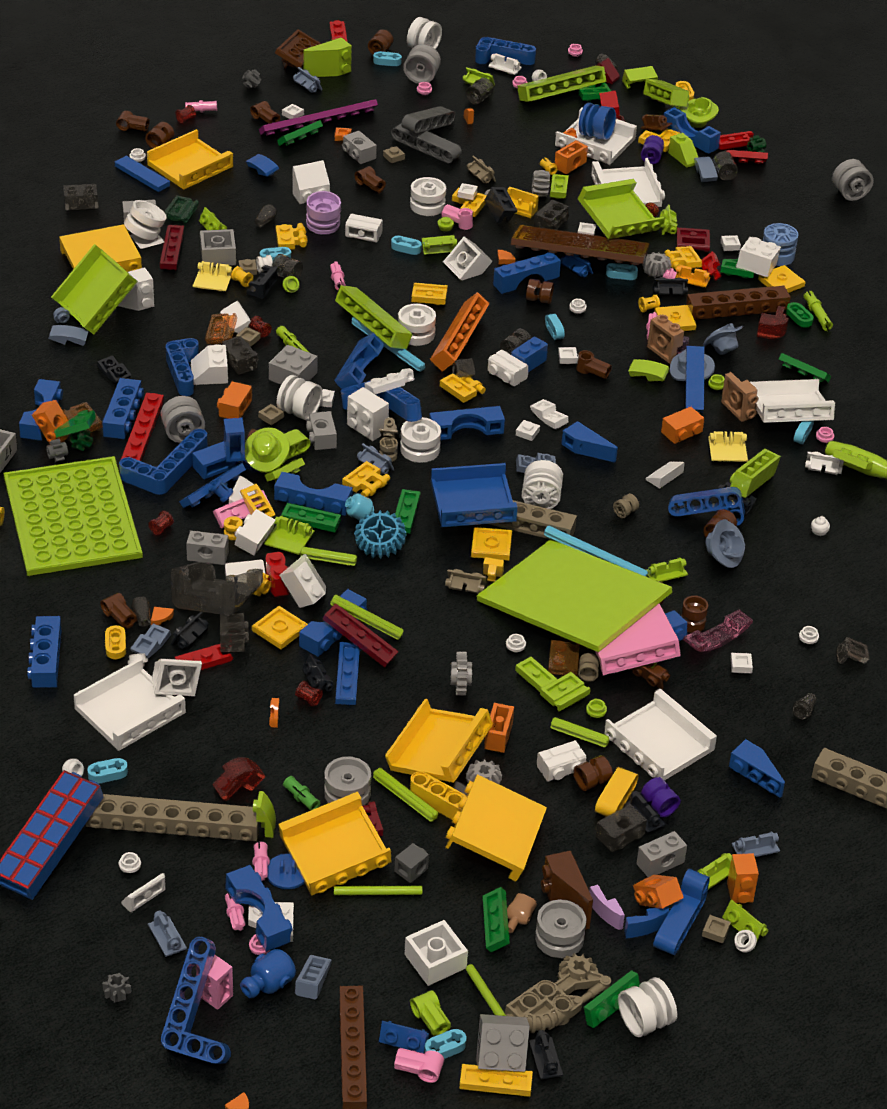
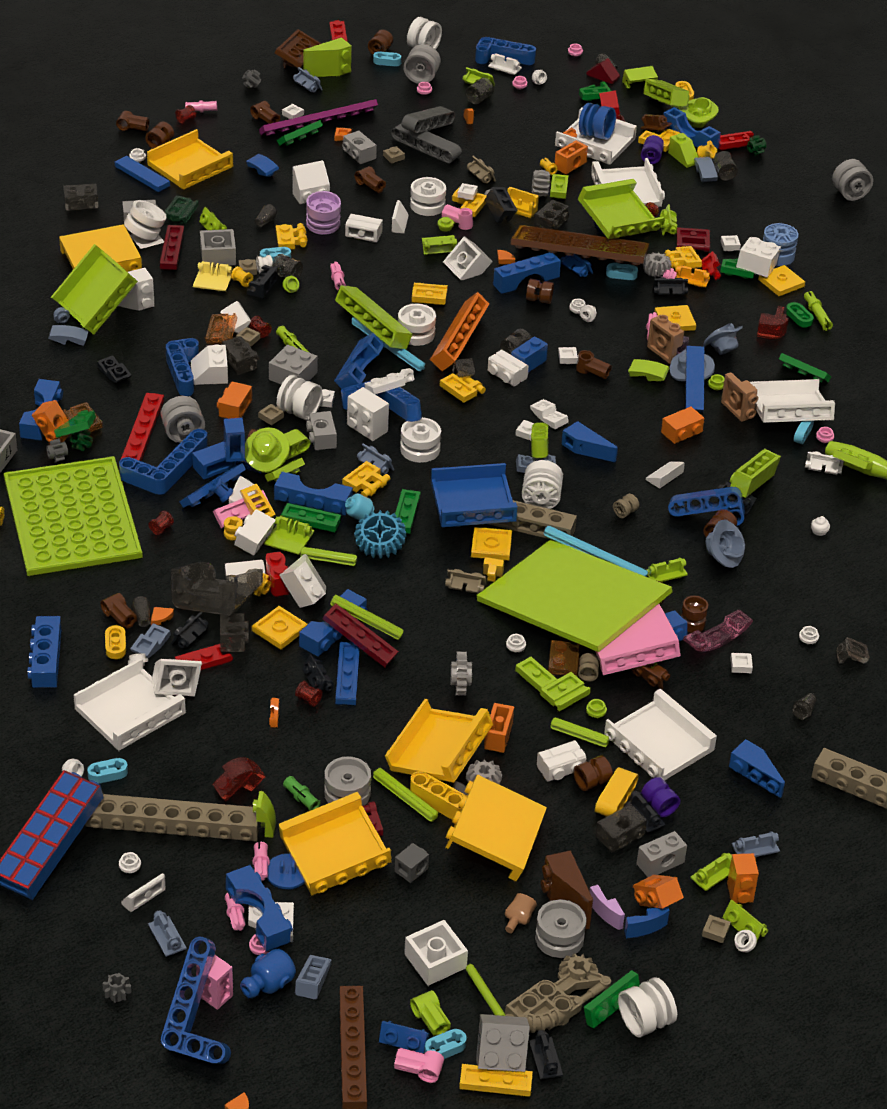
(122, 408): blue brick -> none
(207, 547): light grey brick -> none
(377, 890): lime bar -> none
(389, 429): dark tan hinge -> none
(389, 446): dark tan wheel -> none
(399, 218): none -> white slope
(406, 245): medium azure beam -> none
(486, 419): blue arch -> none
(496, 919): green plate -> none
(539, 440): none -> lime beam
(554, 326): medium azure beam -> none
(561, 83): lime brick -> none
(586, 228): white plate -> none
(590, 310): none -> white plate
(643, 303): yellow bush -> none
(683, 912): blue beam -> none
(707, 150): none -> yellow brick
(728, 448): light yellow hinge -> none
(737, 302): reddish brown brick -> none
(745, 156): red hinge -> none

